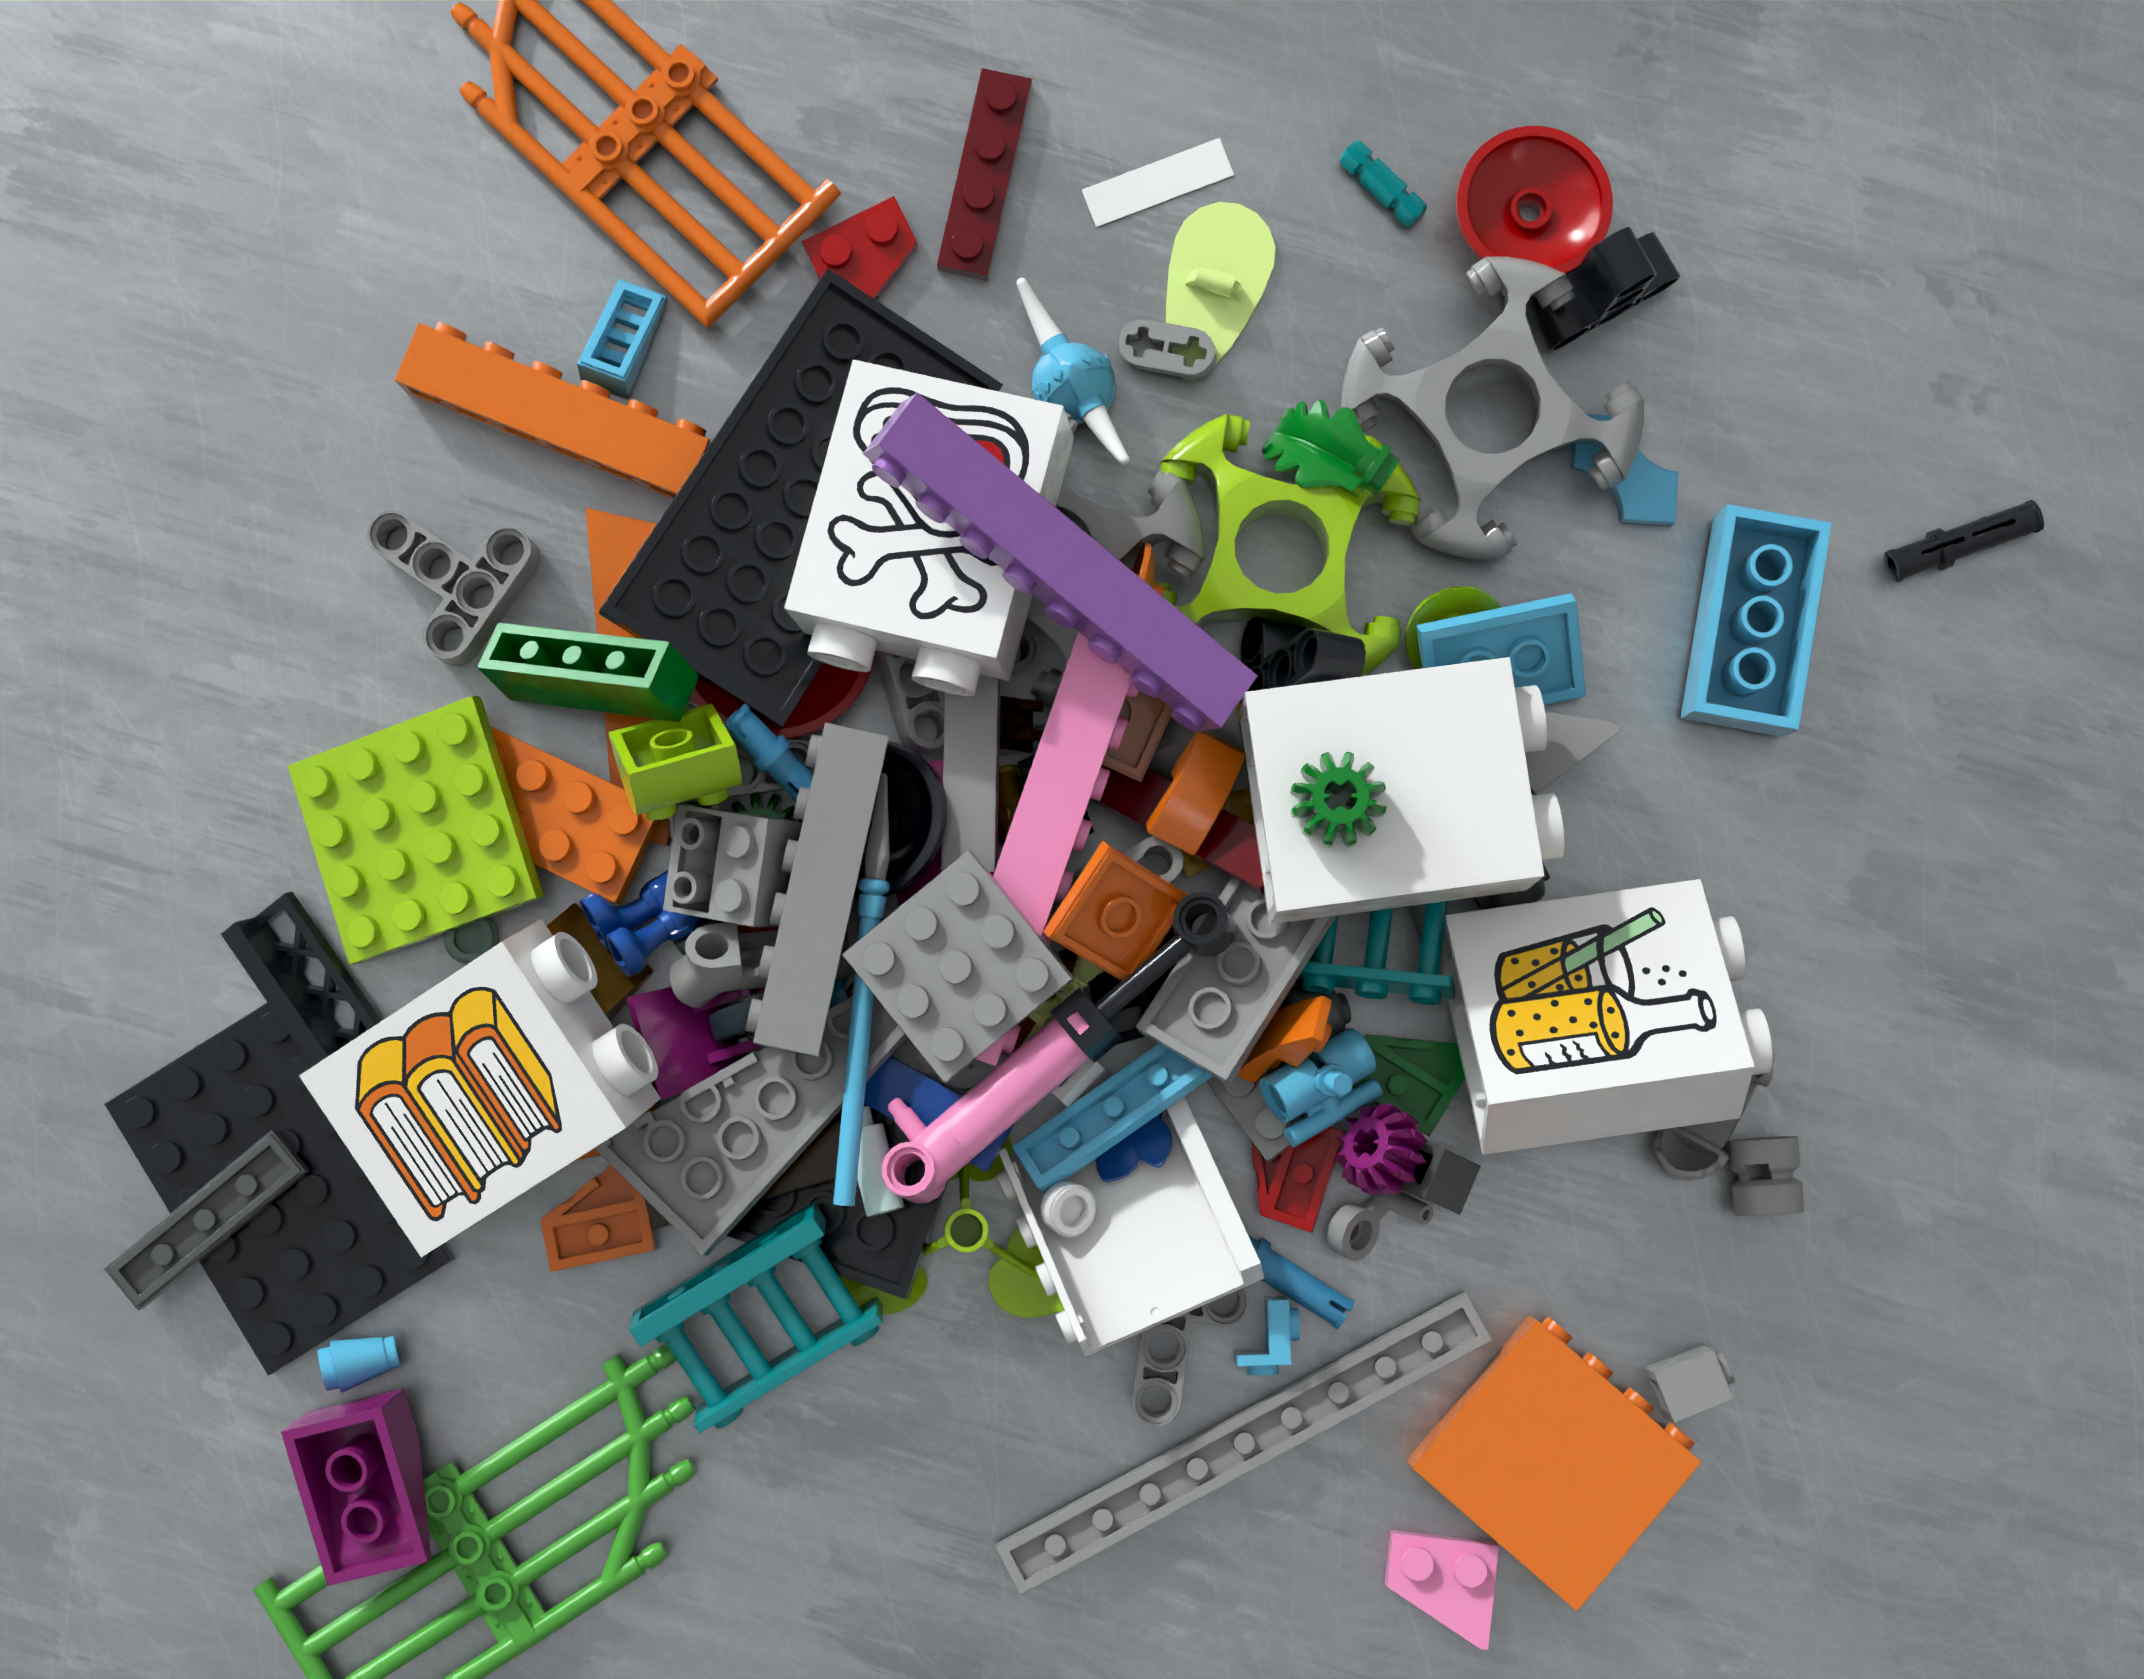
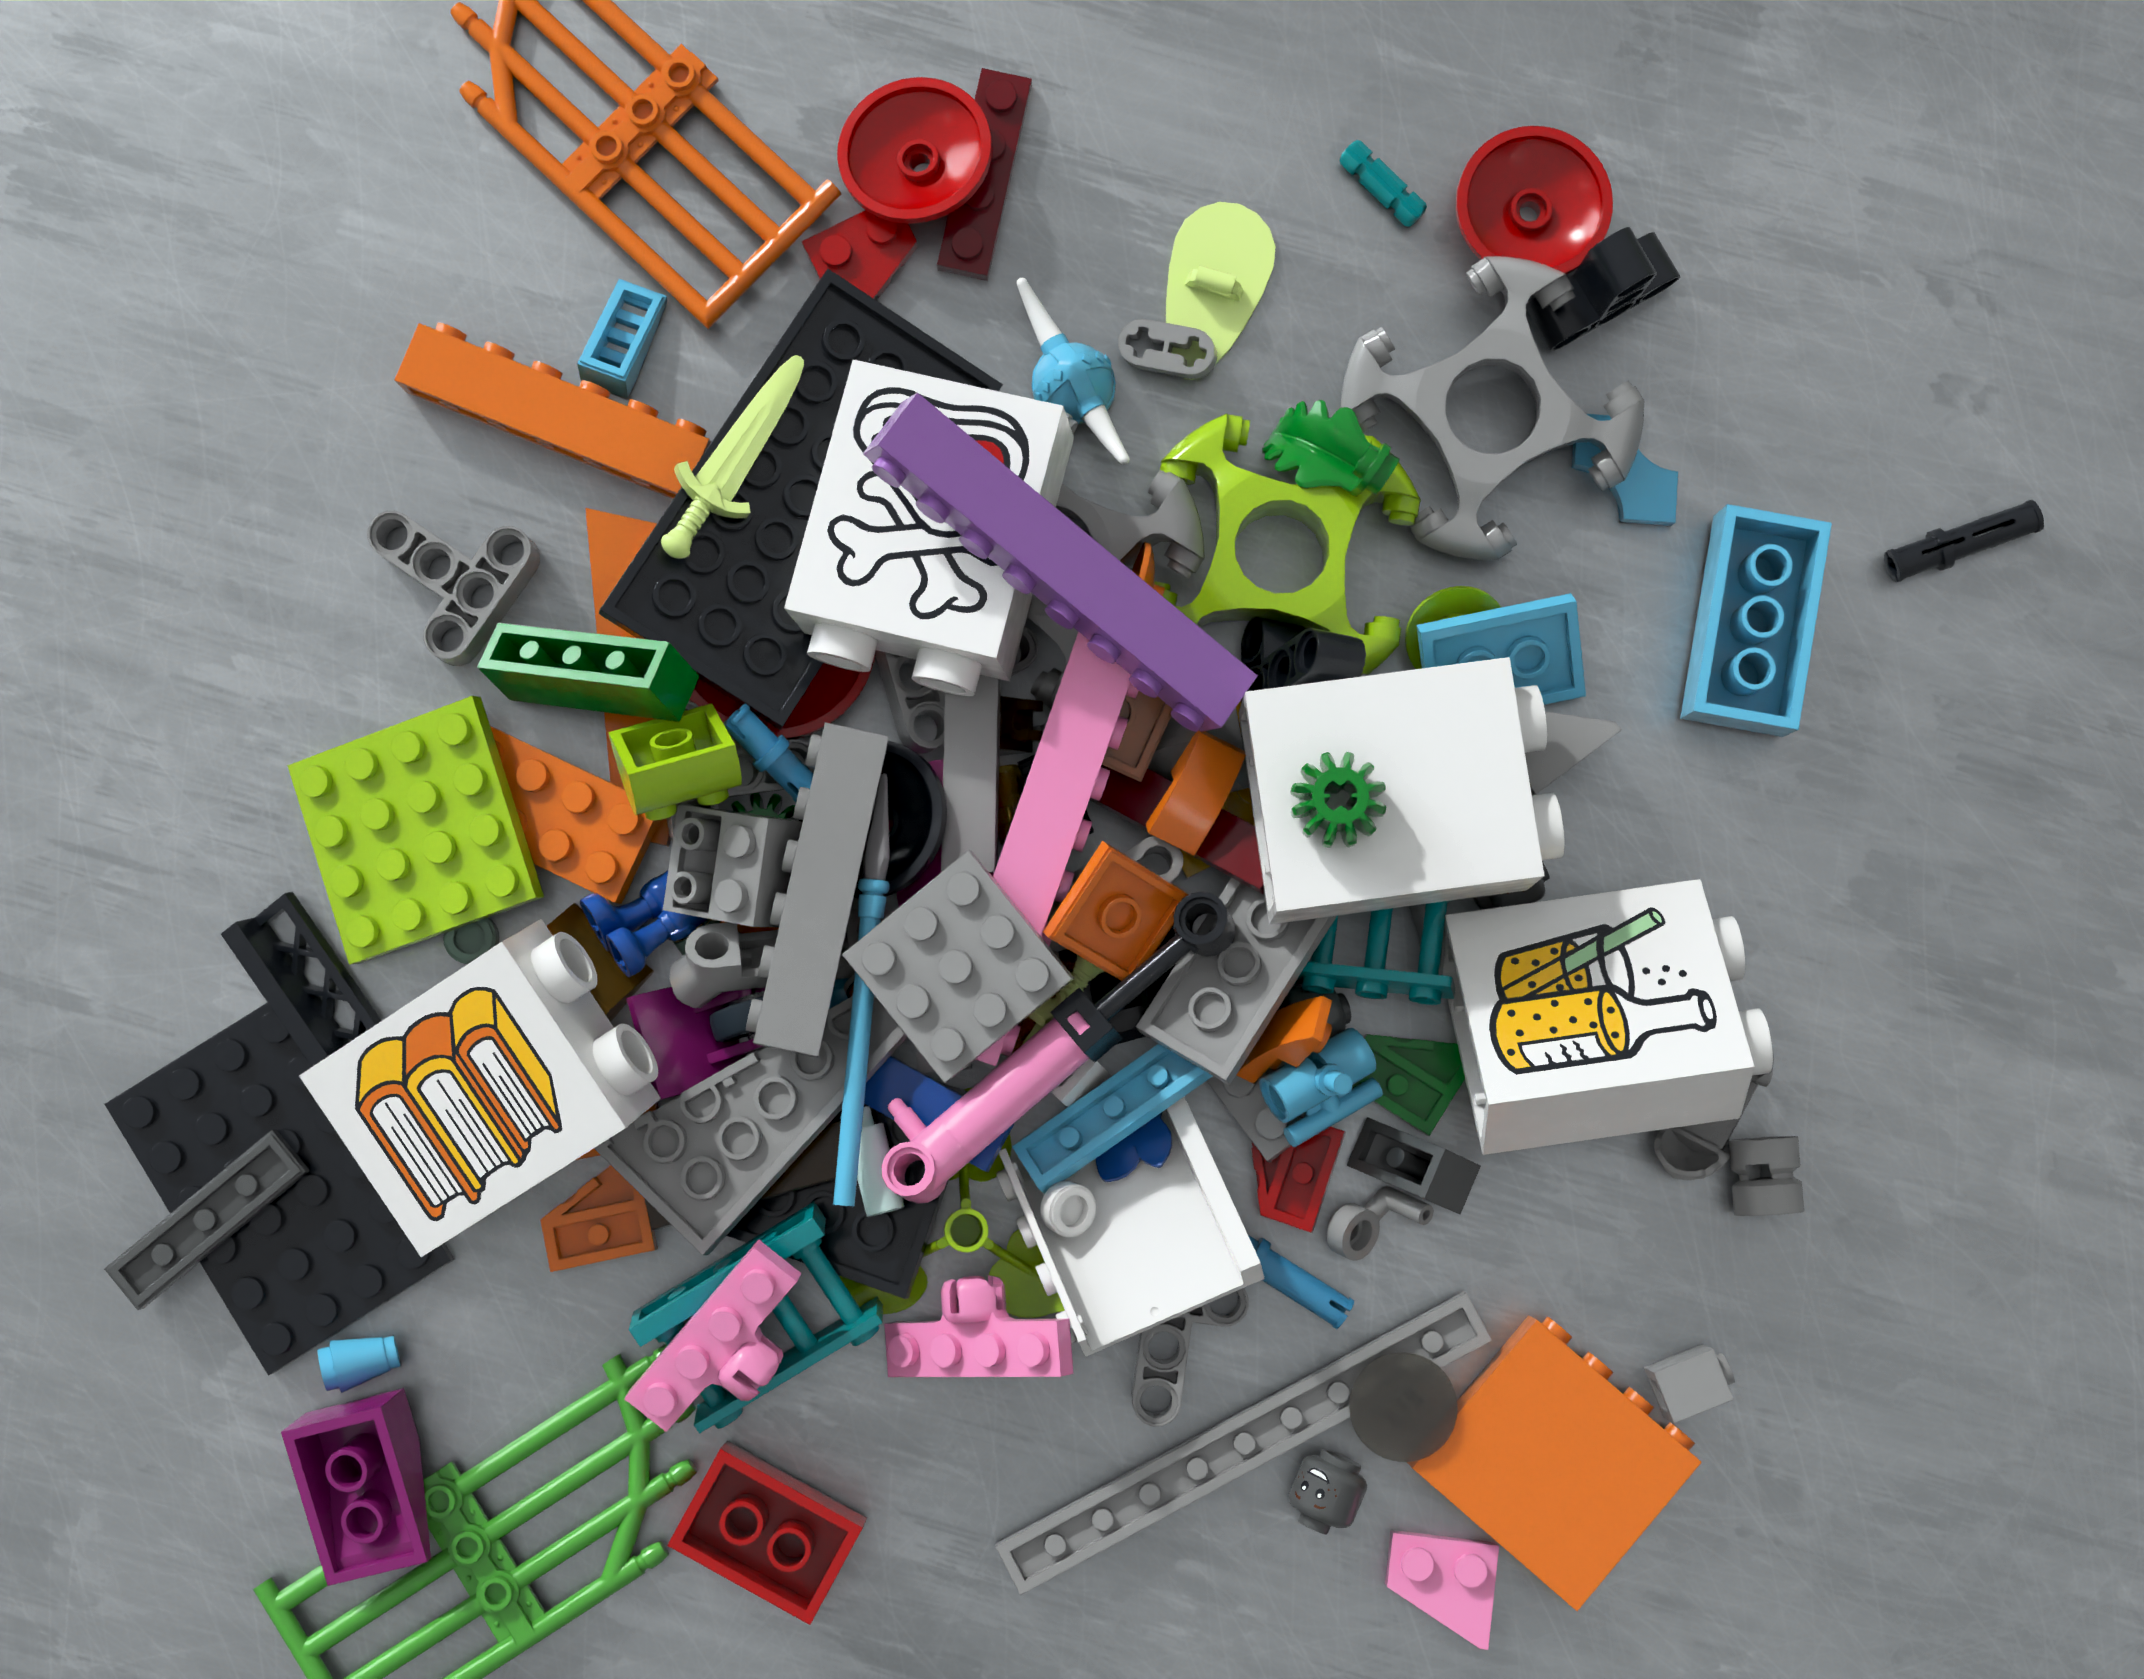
(720, 1341): none -> bright pink plate
(732, 460): none -> yellowish green sword
(767, 1532): none -> red brick
(908, 126): none -> red dish
(978, 1338): none -> bright pink plate
(1157, 182): white sticker -> none
(1281, 1327): medium azure bracket -> none
(1327, 1491): none -> dark grey head
(1381, 1150): magenta gear -> none
(1403, 1407): none -> clear smoke piece

